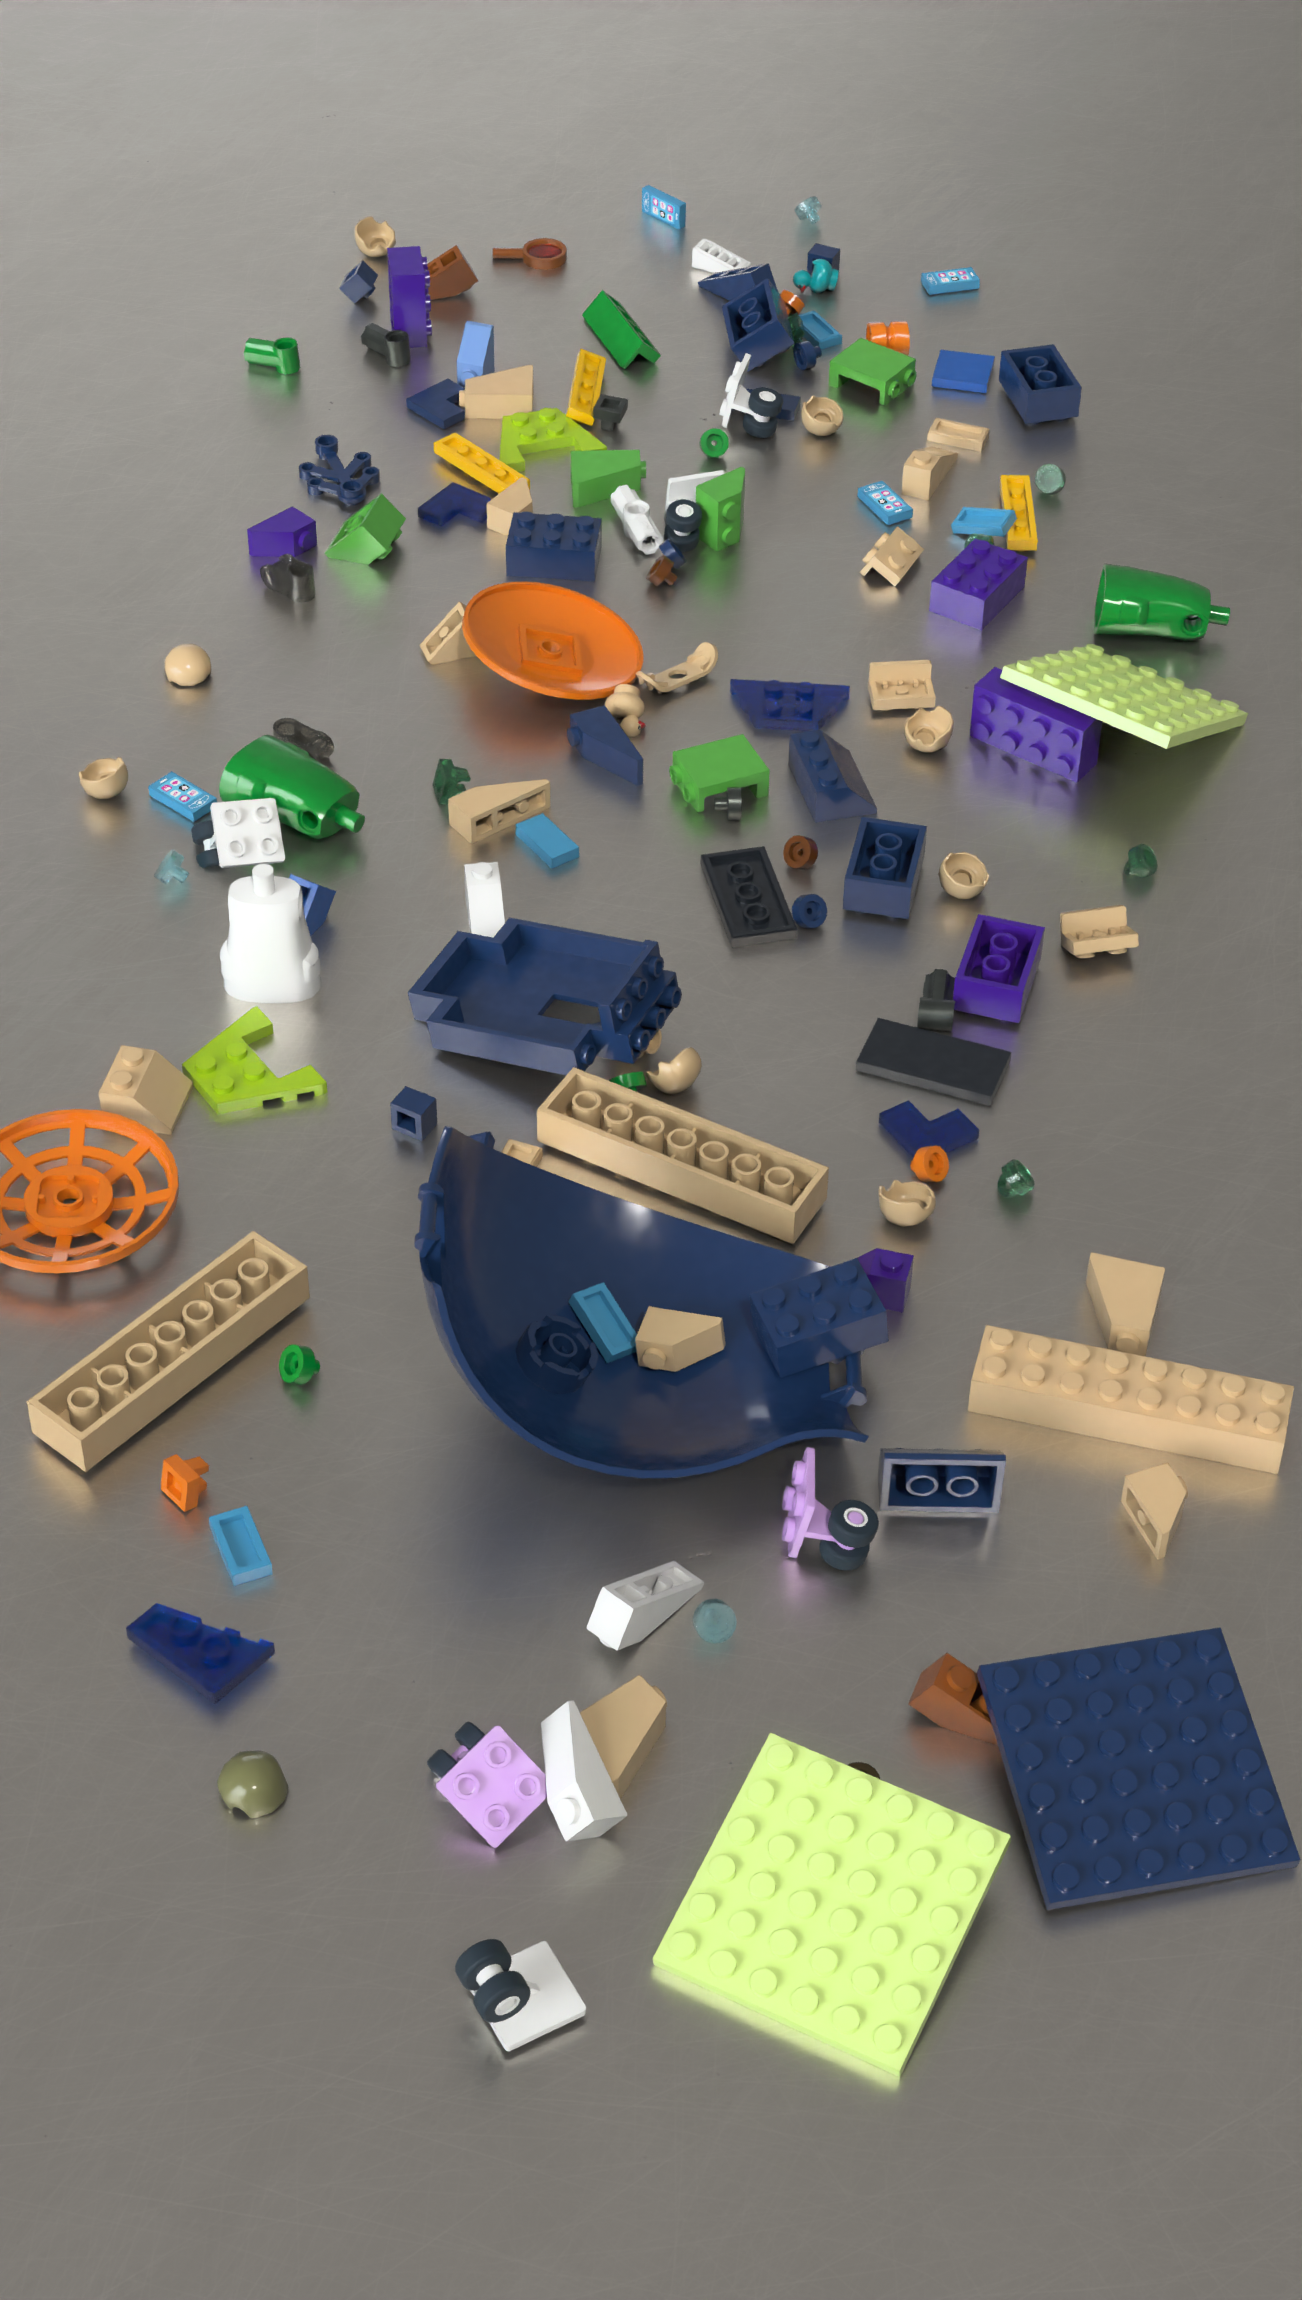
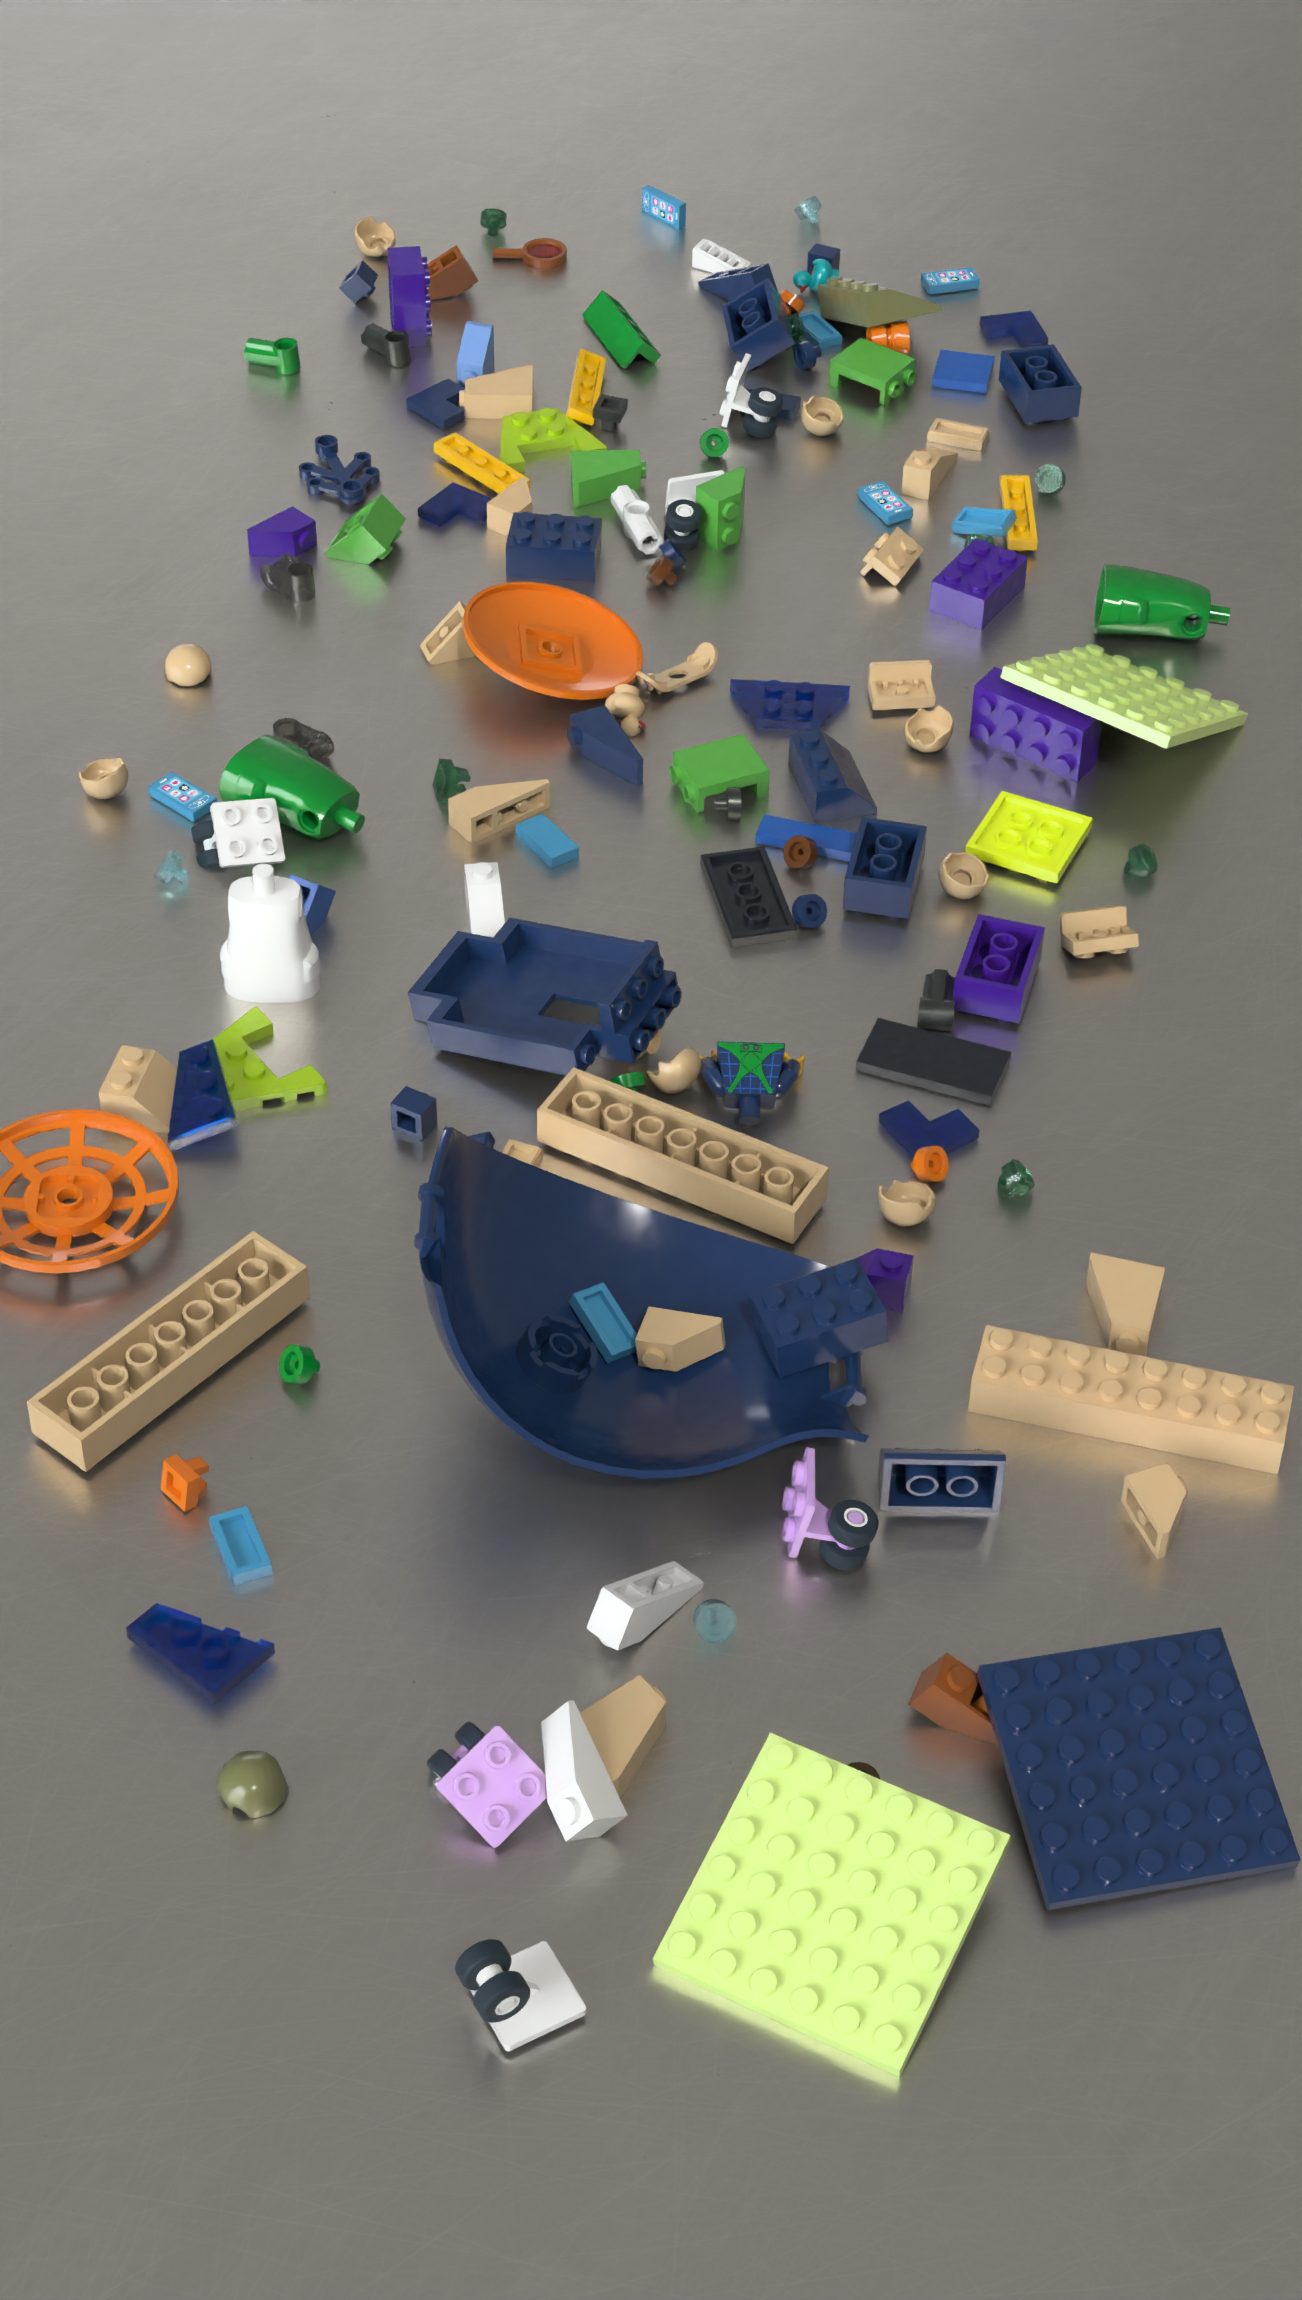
(201, 1097): none -> clear blue wing
(493, 220): none -> clear green tile
(750, 1076): none -> dark blue torso
(830, 841): none -> blue tile
(867, 303): none -> olive slope
(1018, 324): none -> clear blue tile
(1029, 836): none -> neon yellow plate

